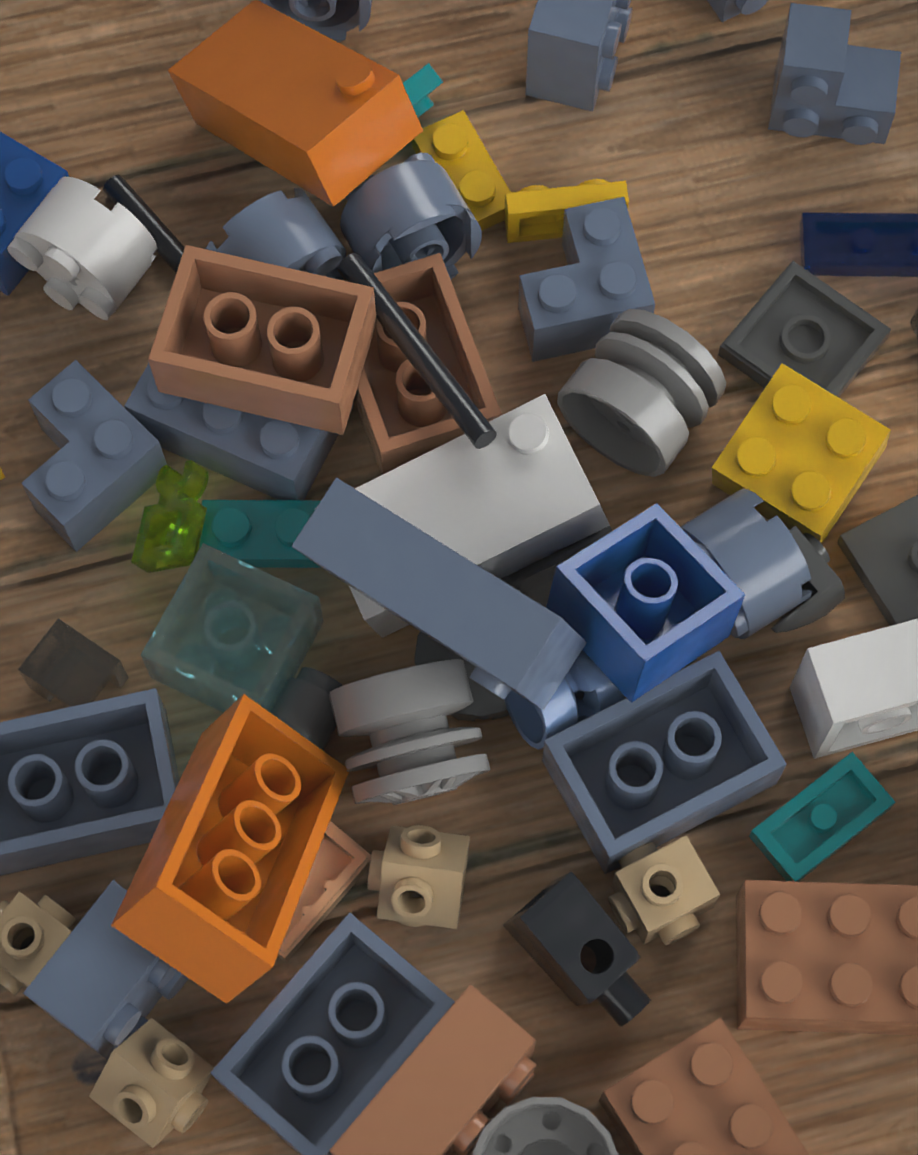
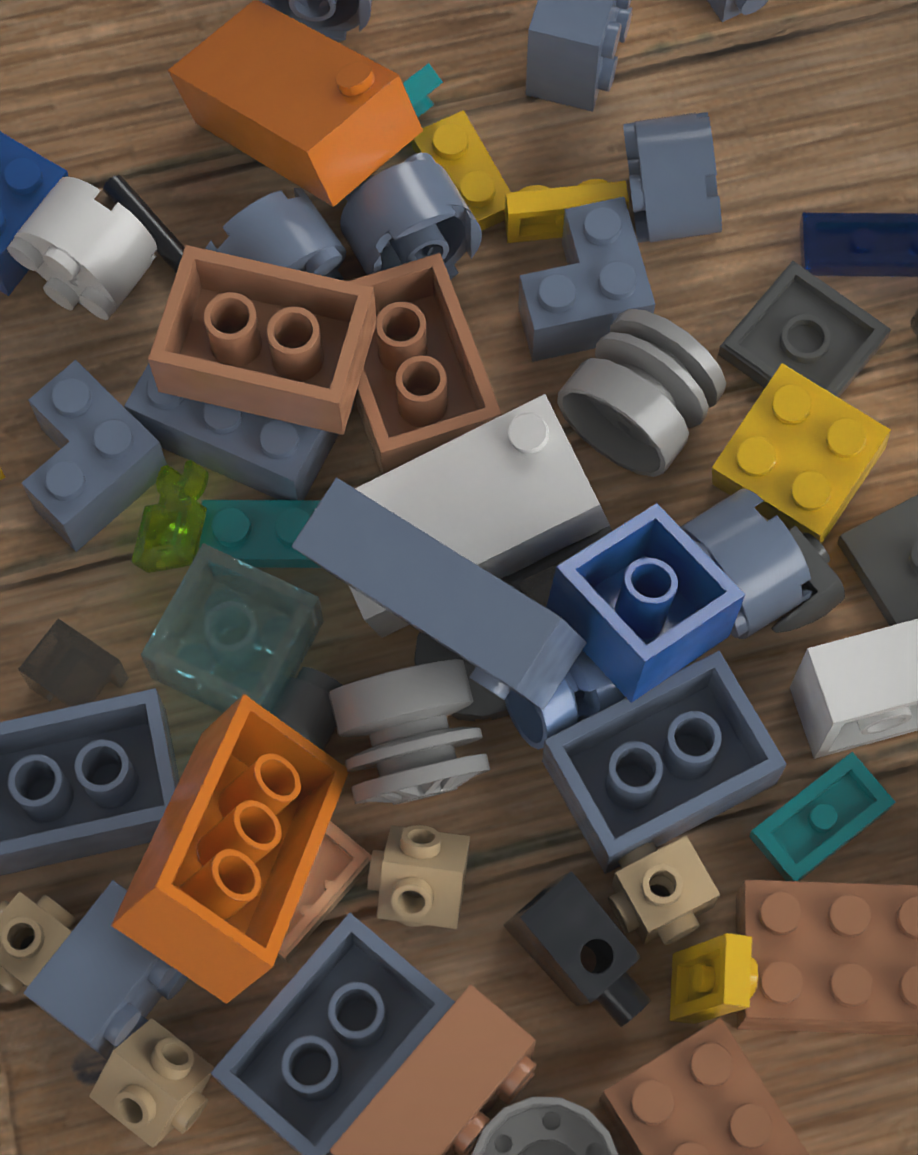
(421, 355): black bar -> none
(673, 177): none -> sand blue brick
(712, 979): none -> yellow plate
(831, 85): sand blue brick -> none

